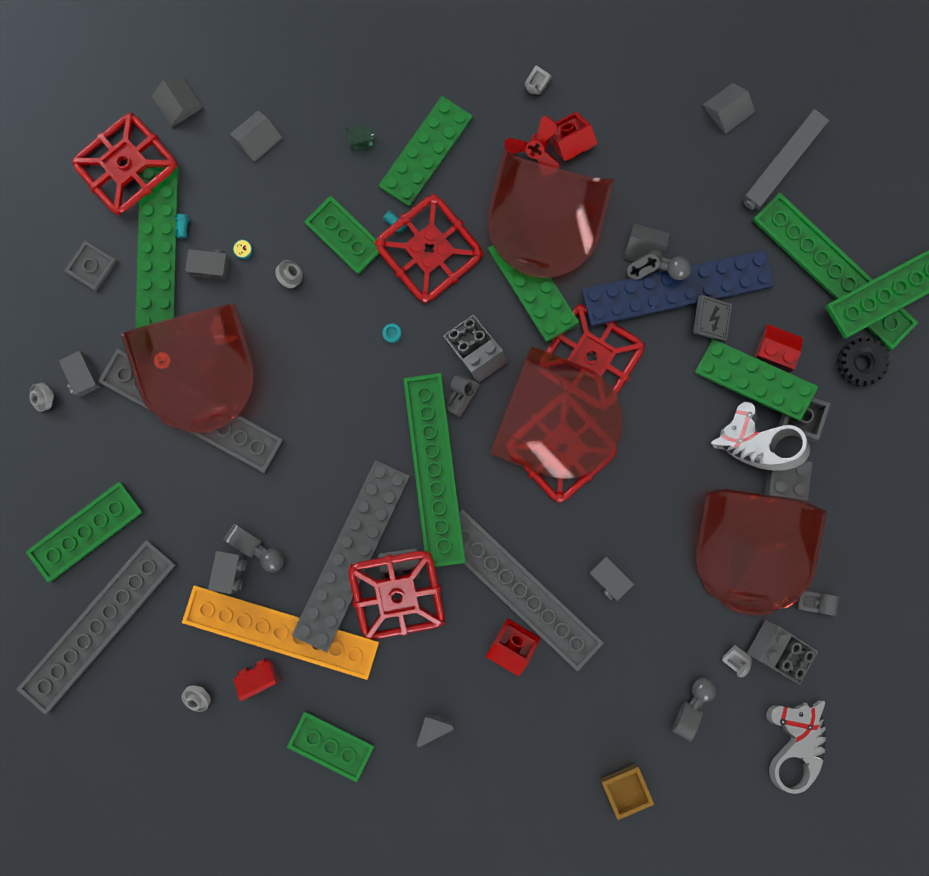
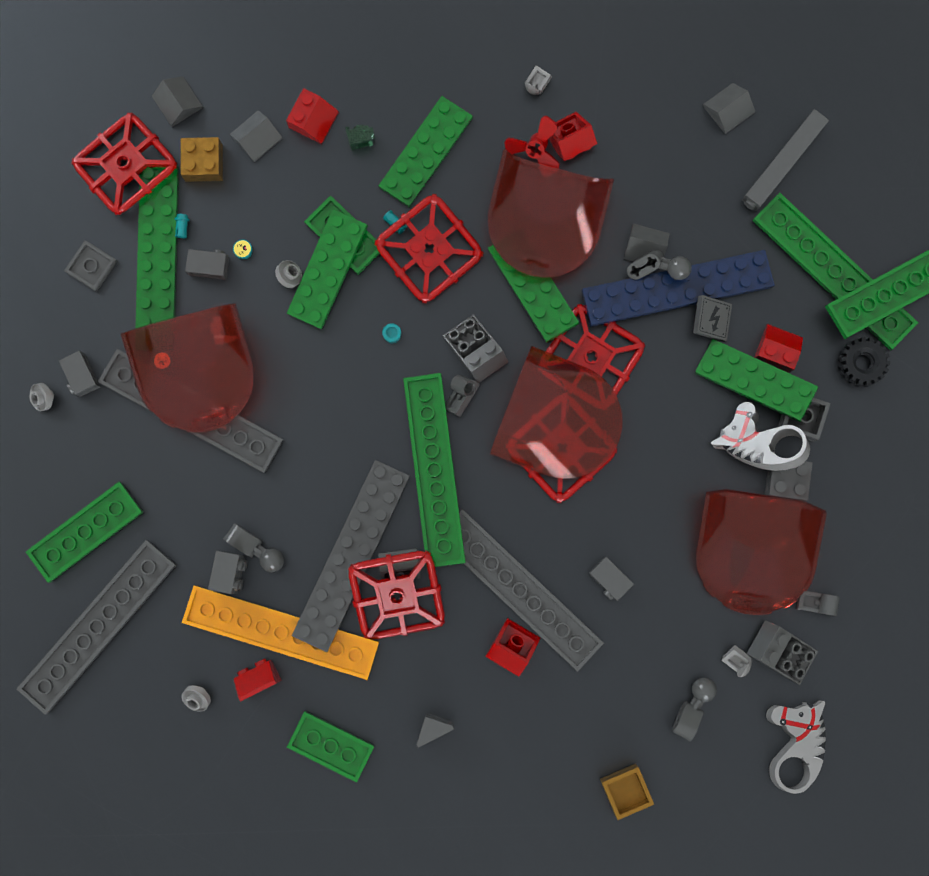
(201, 159): none -> pearl gold piece
(312, 116): none -> red slope
(327, 269): none -> green plate

